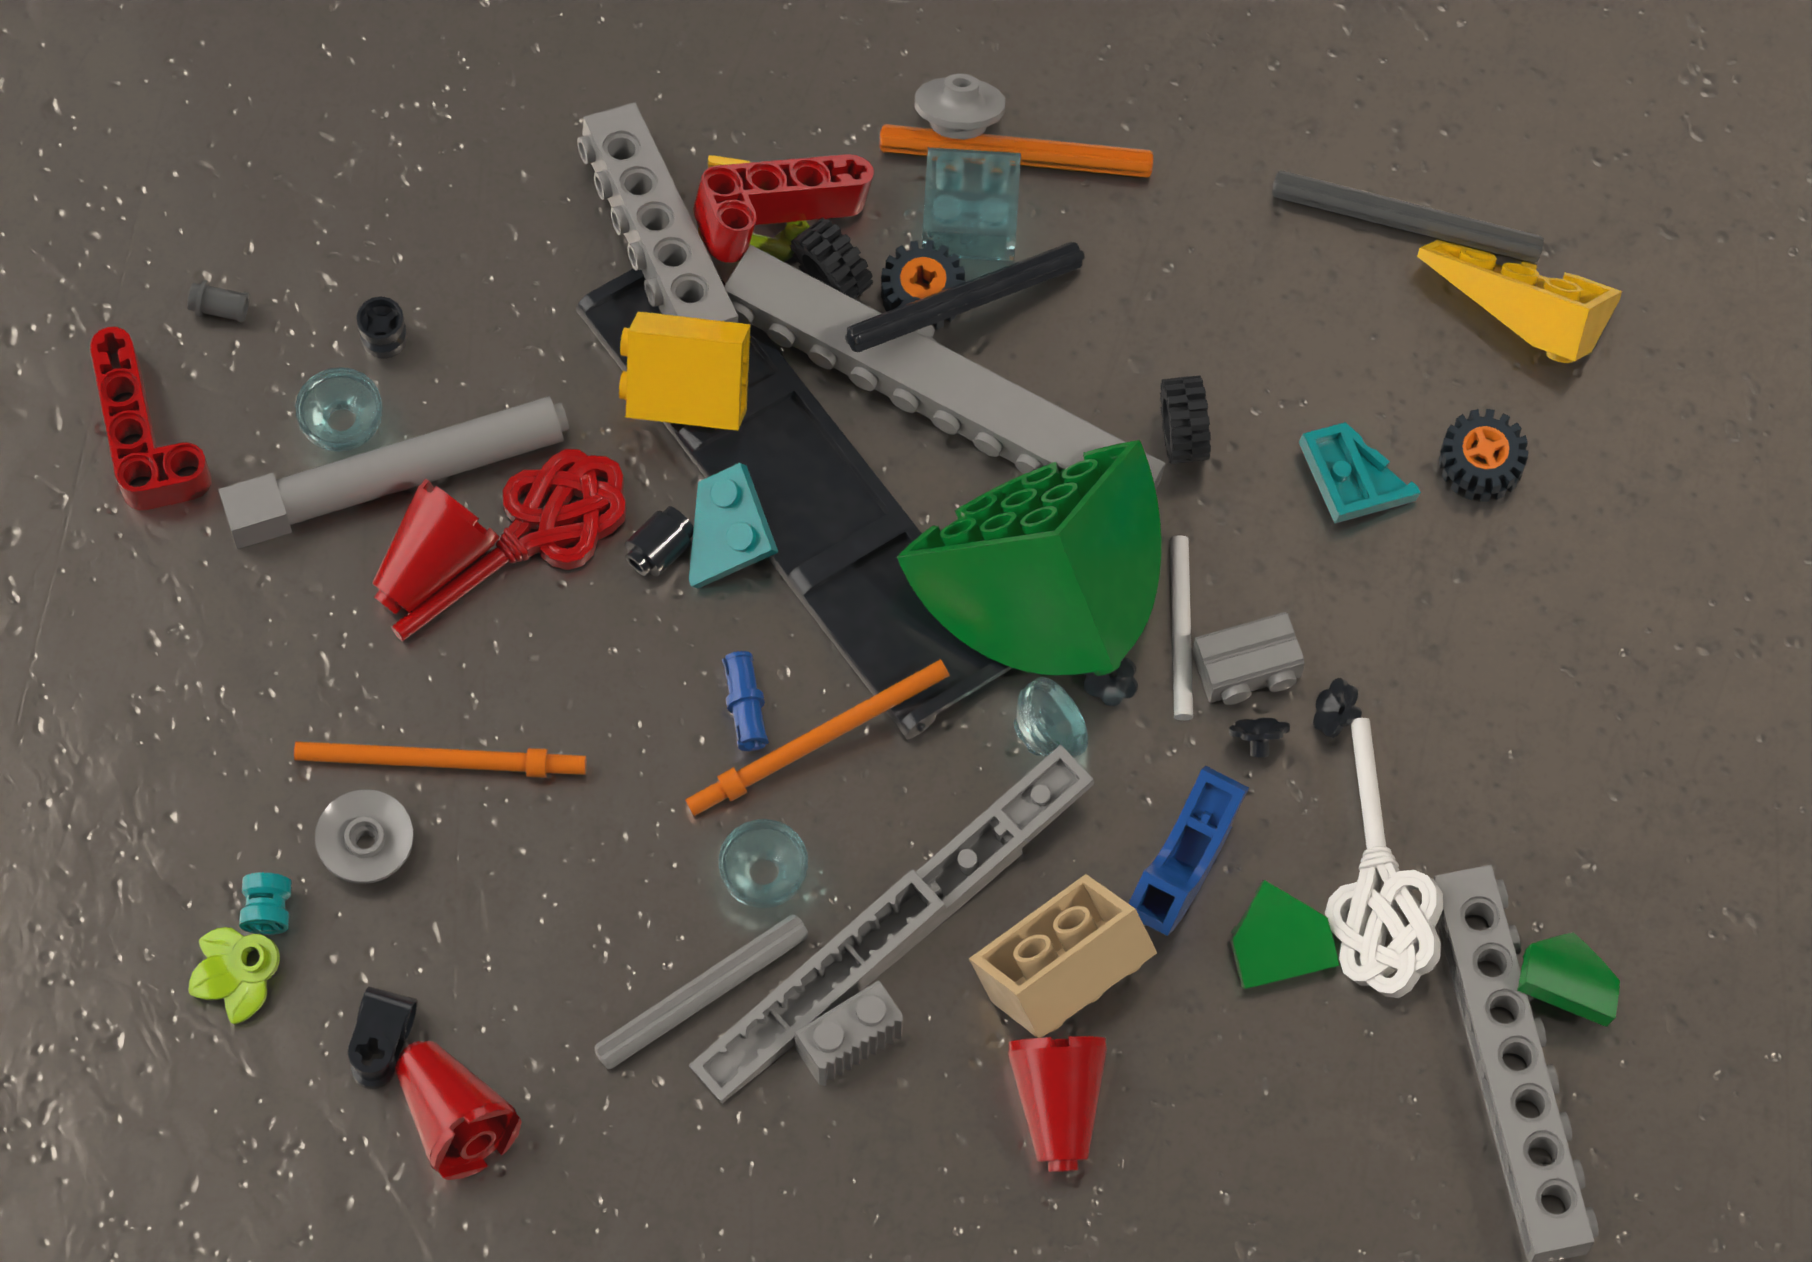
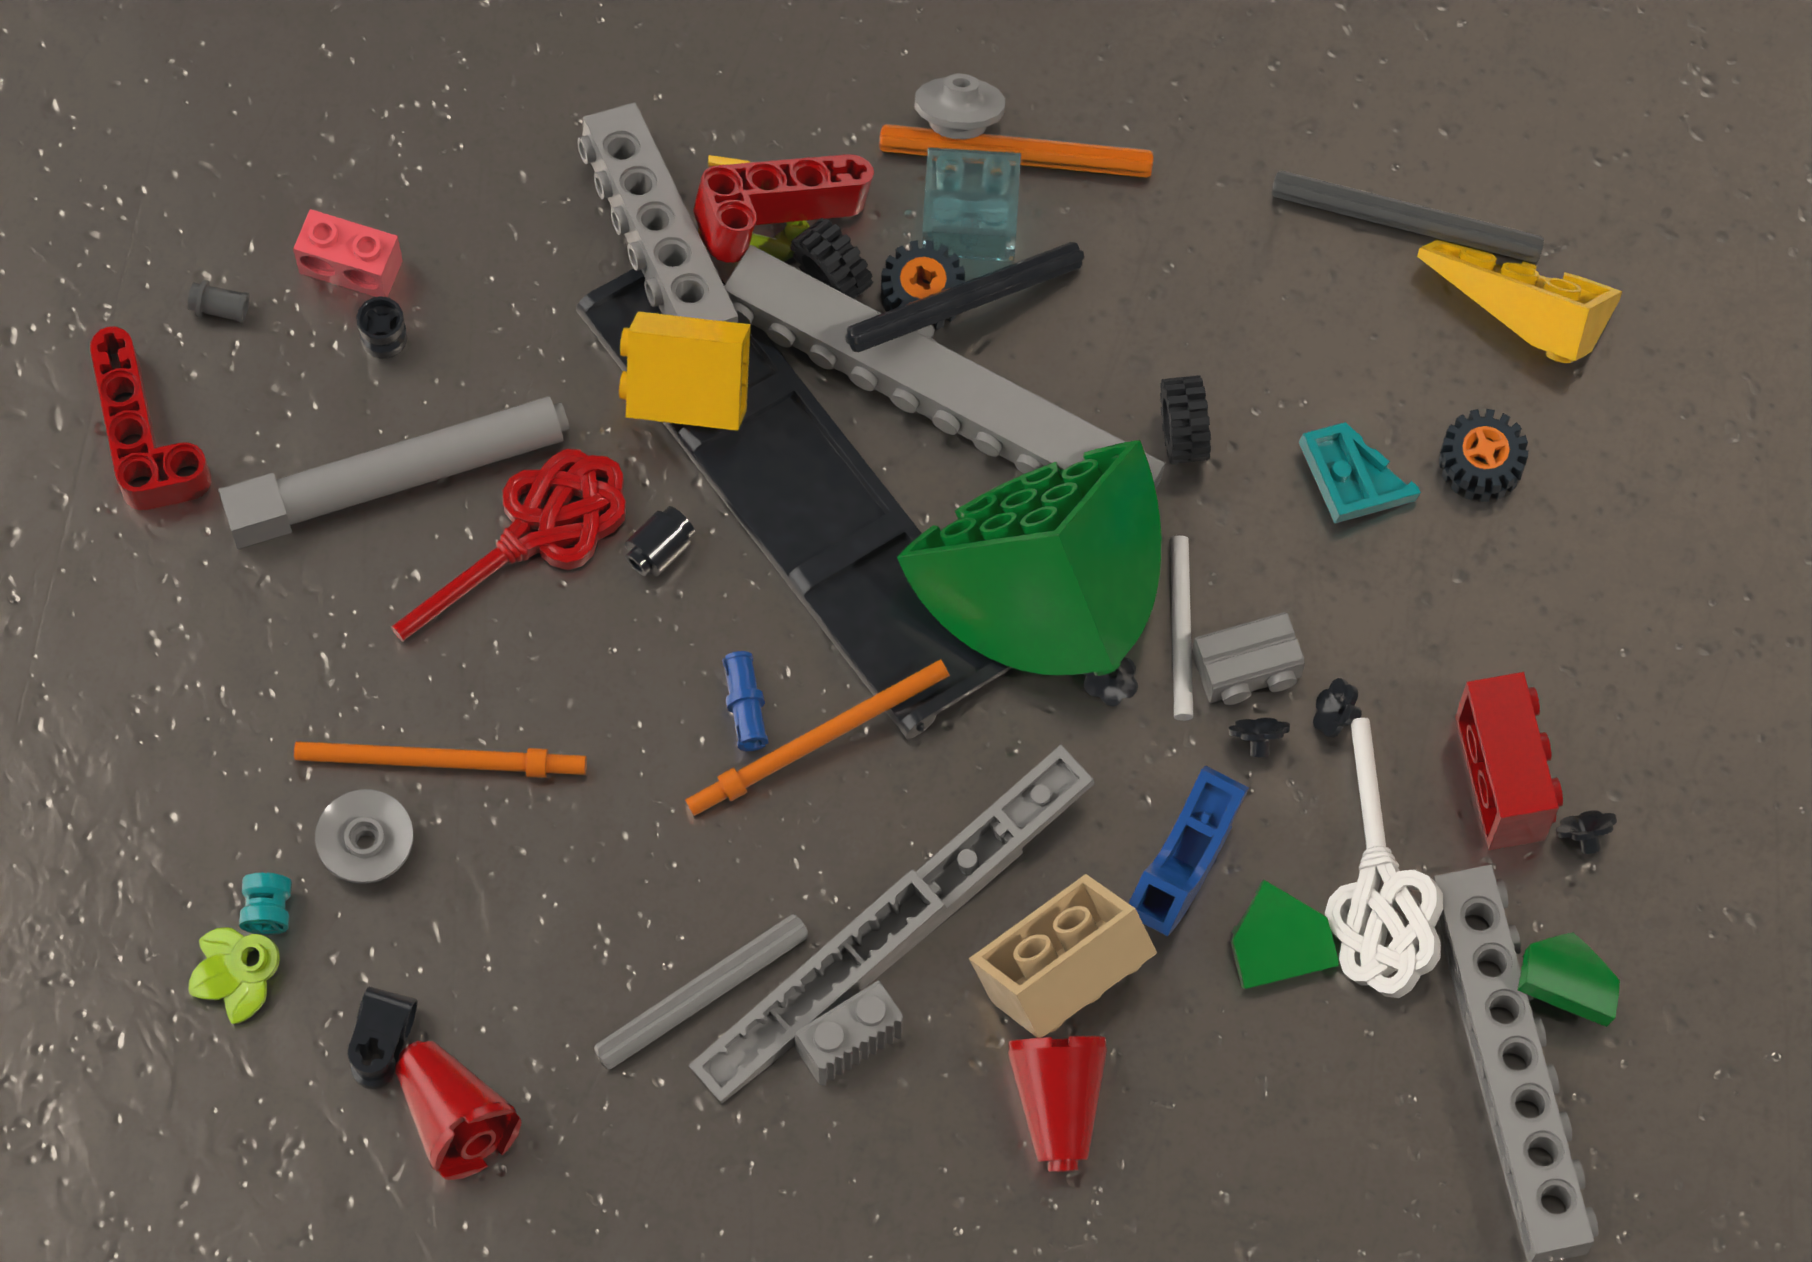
(334, 391): clear light blue piece -> none
(348, 254): none -> coral brick
(429, 549): red cone -> none
(728, 527): teal wing -> none
(763, 841): clear light blue piece -> none
(1049, 719): clear light blue piece -> none
(1508, 760): none -> red brick
(1587, 829): none -> black plant

